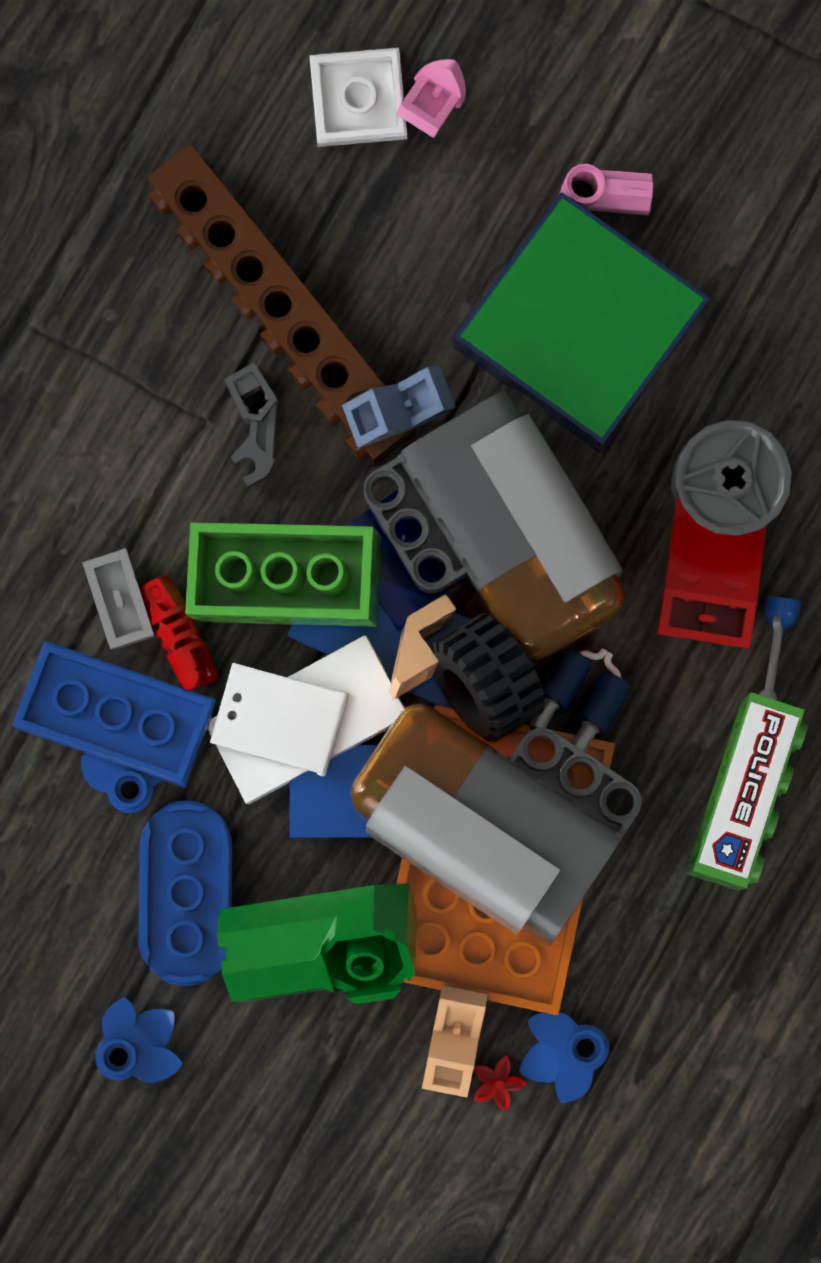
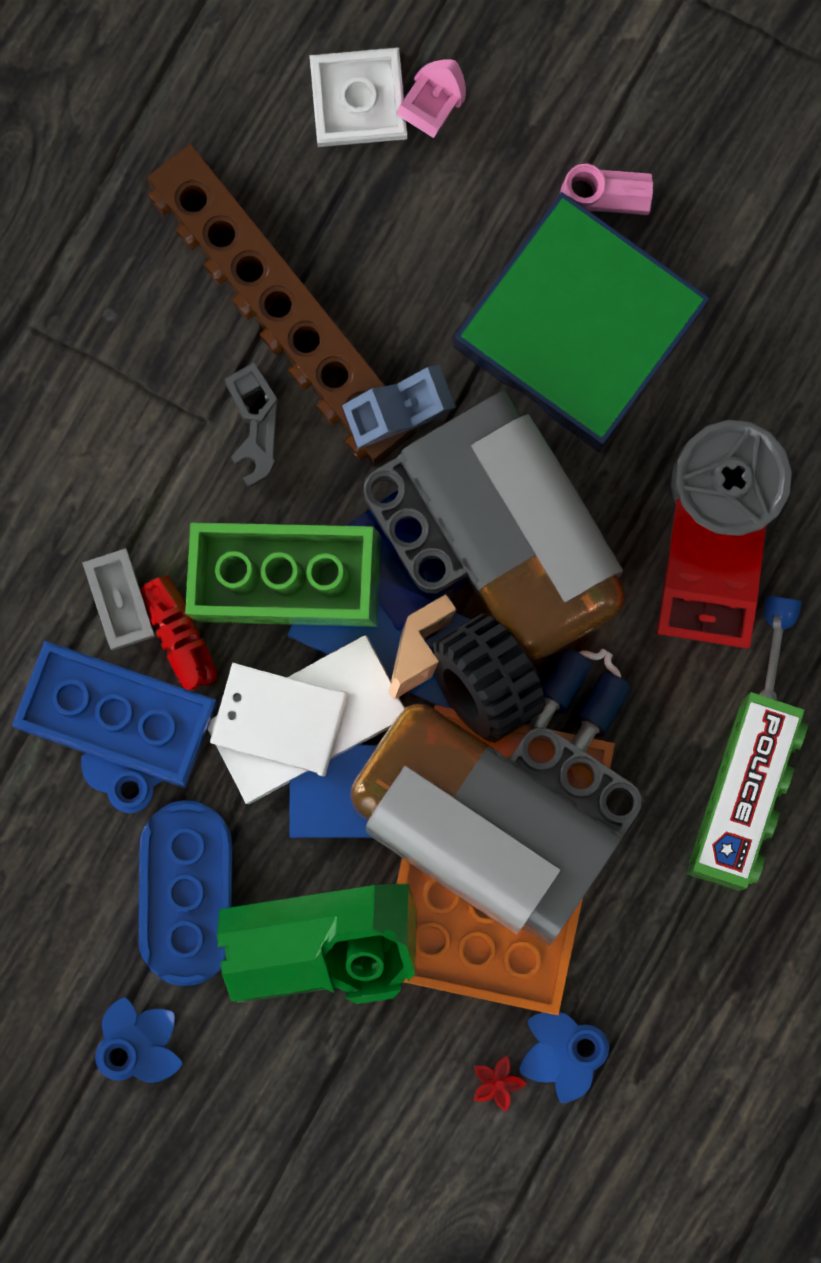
(454, 1041): light nougat slope -> none

